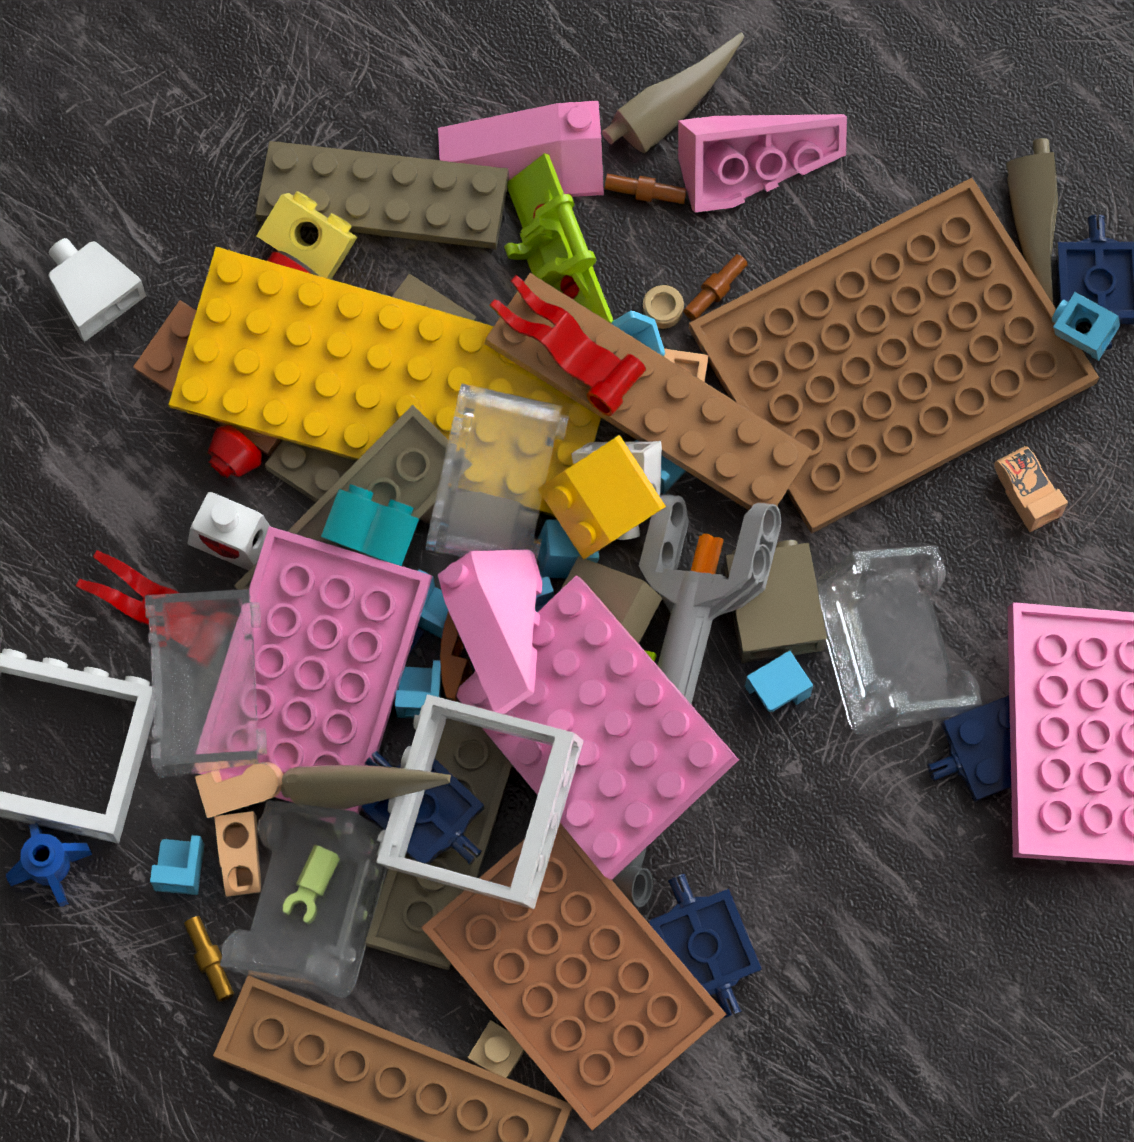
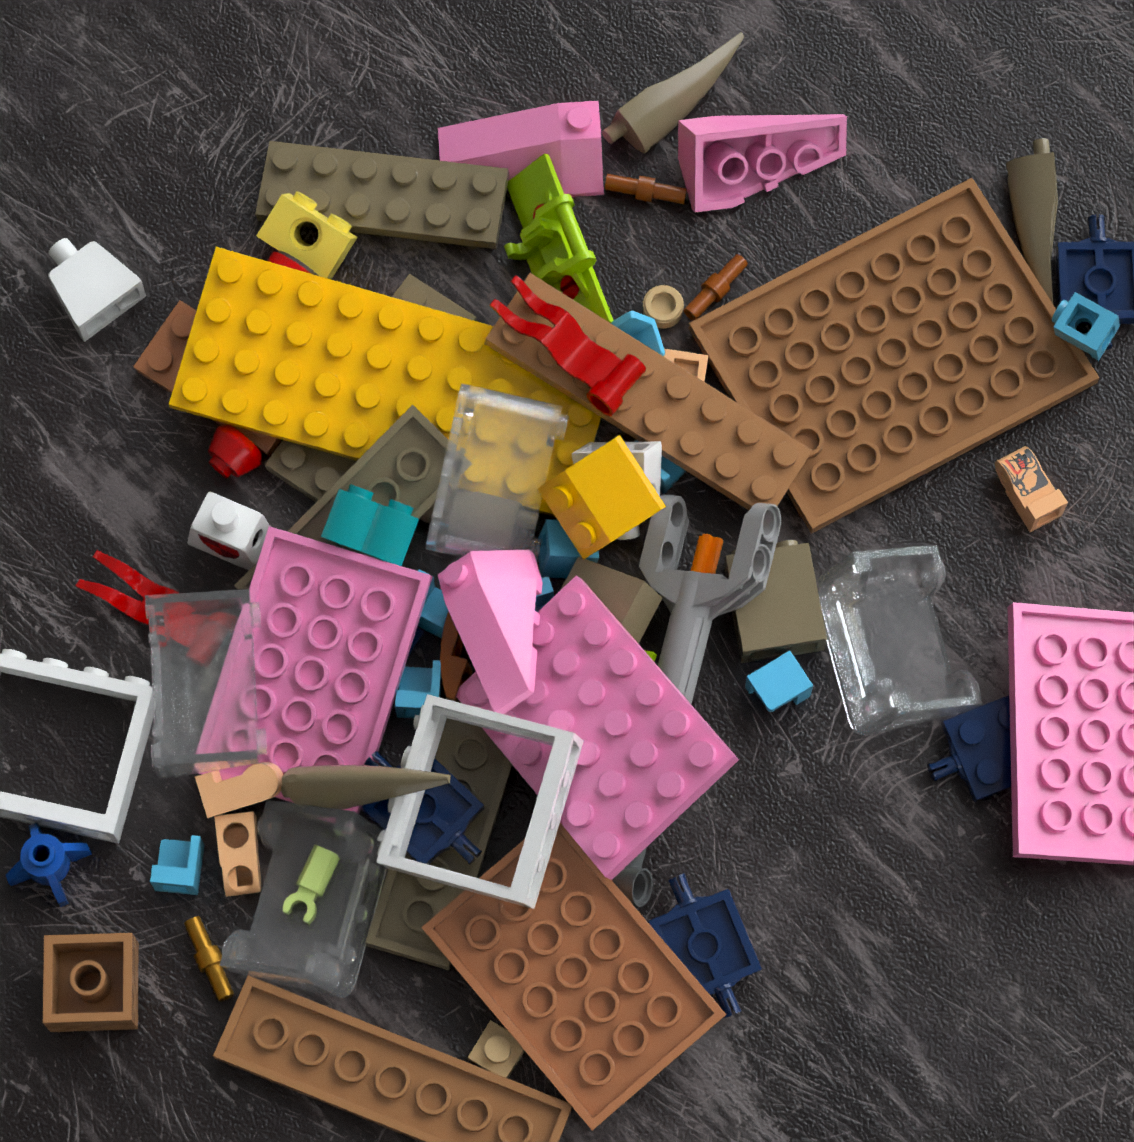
(90, 982): none -> medium nougat brick

